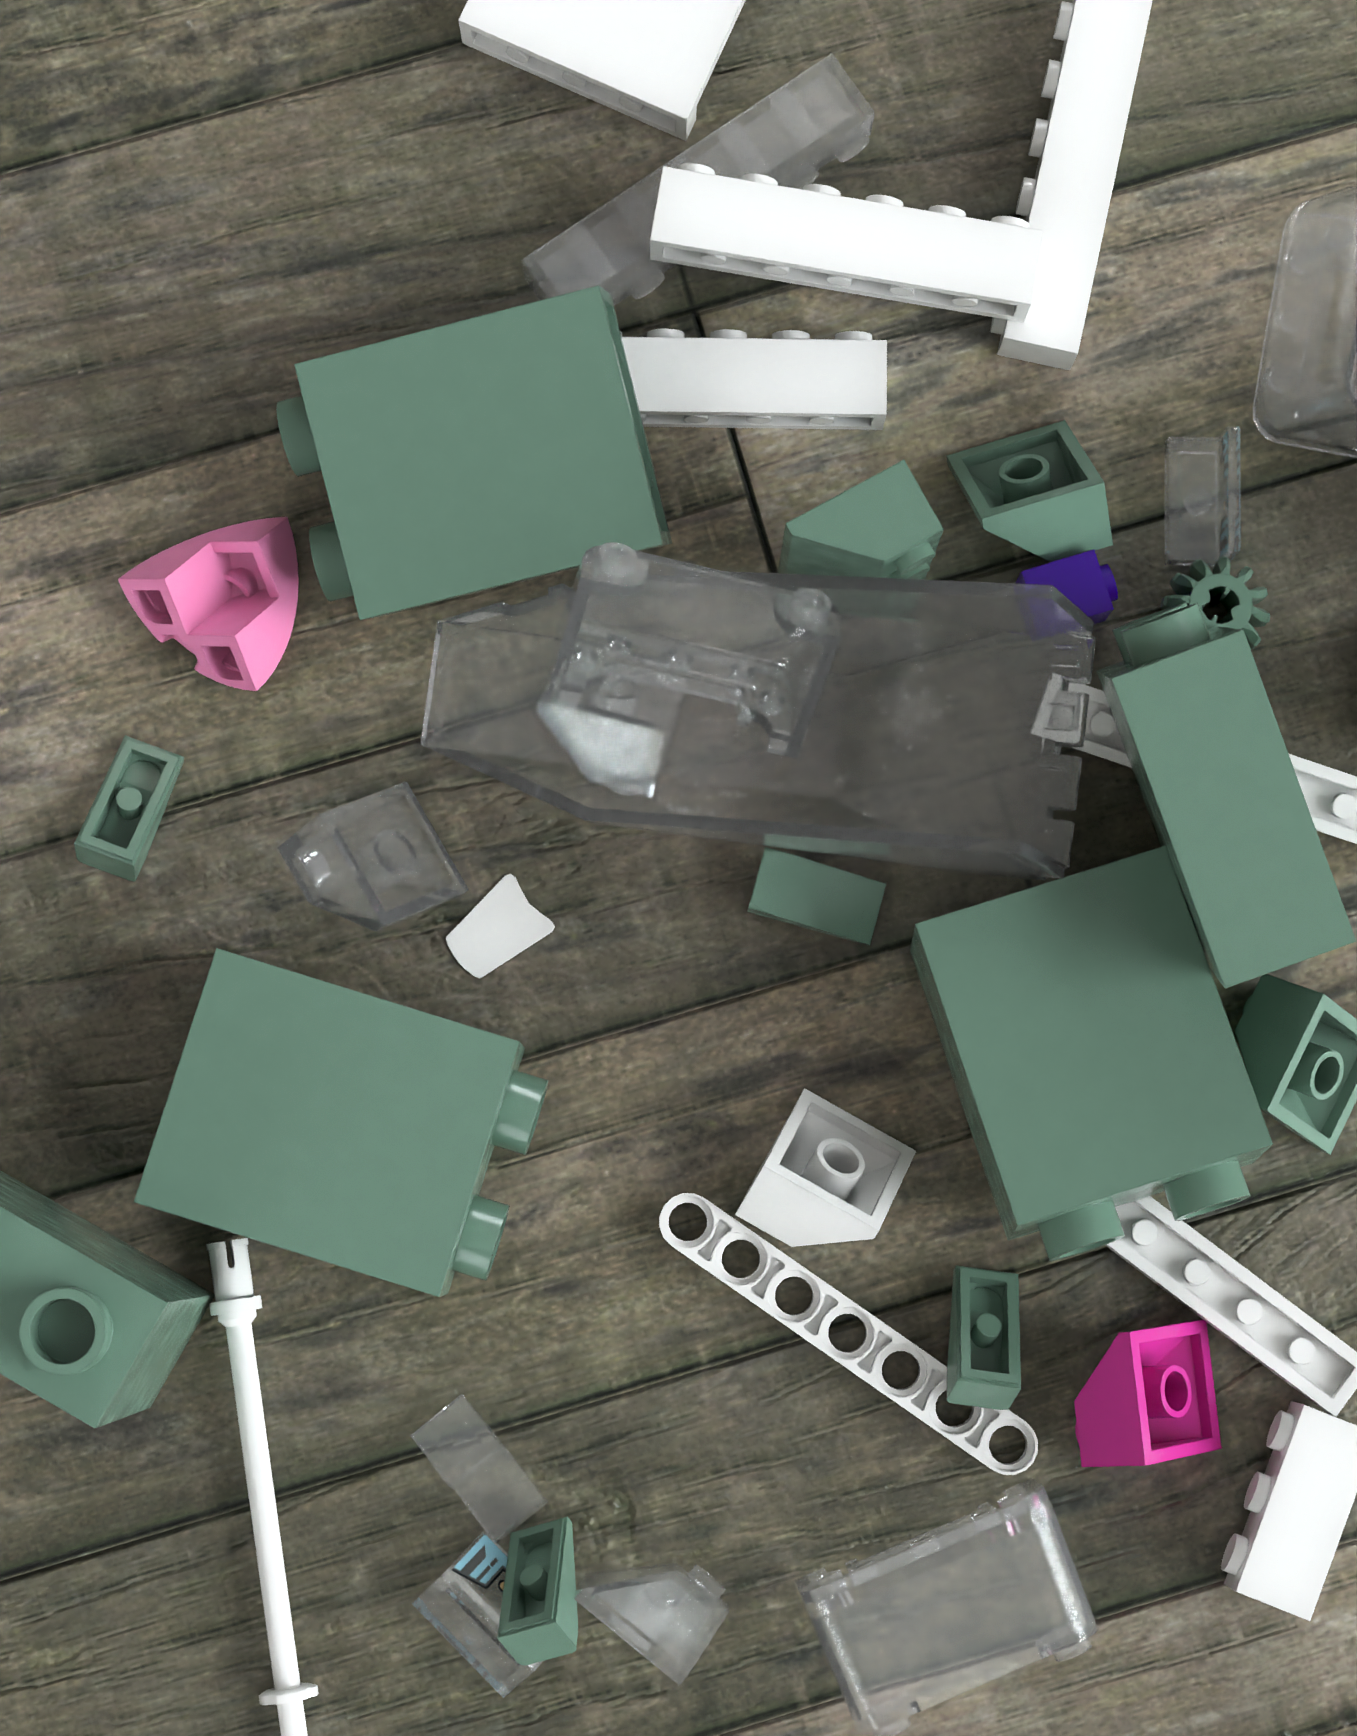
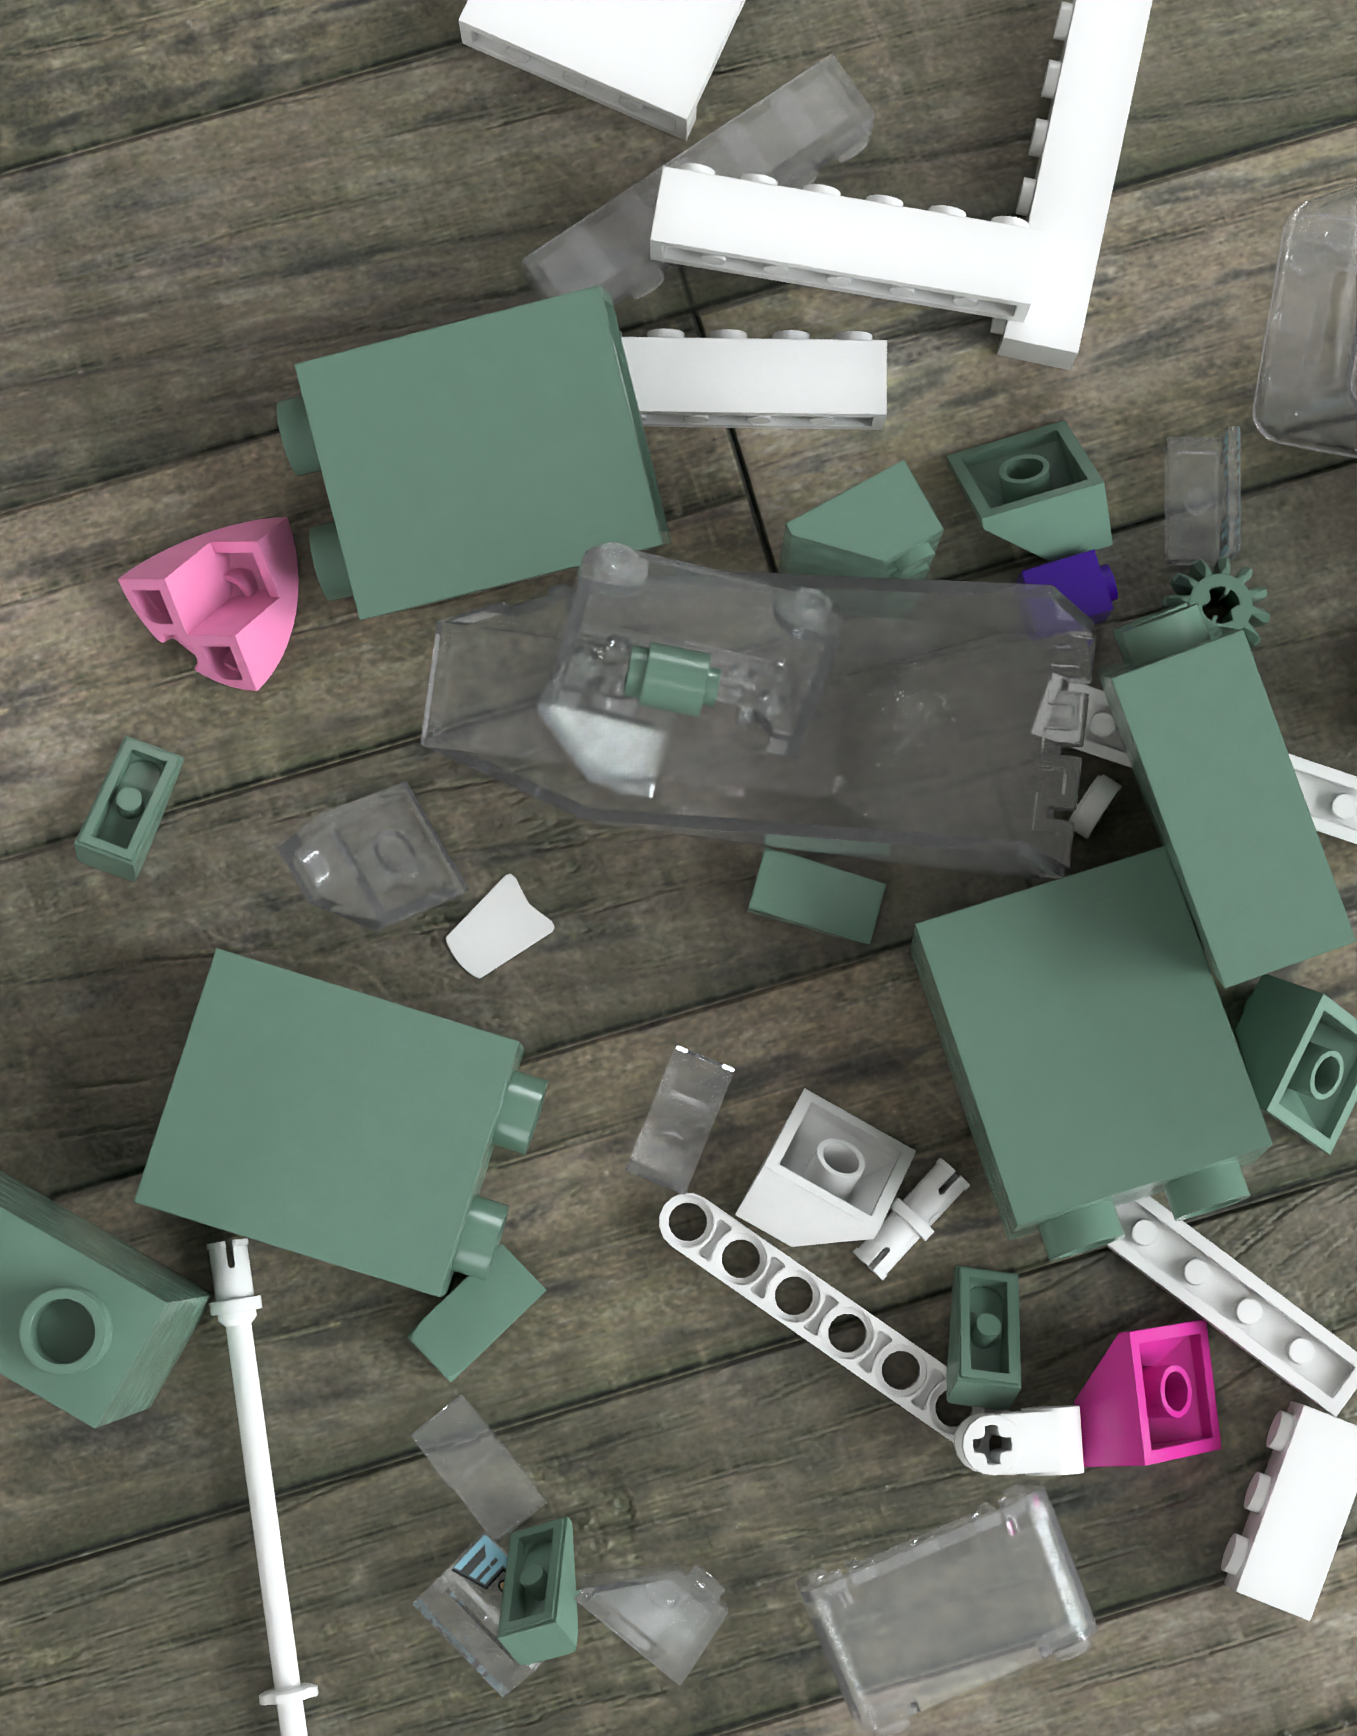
(476, 1314): none -> sand green slope
(671, 678): none -> sand green brick
(680, 1119): none -> clear slope
(911, 1218): none -> white pin
(1033, 1441): none -> white piece
(1094, 805): none -> white tile

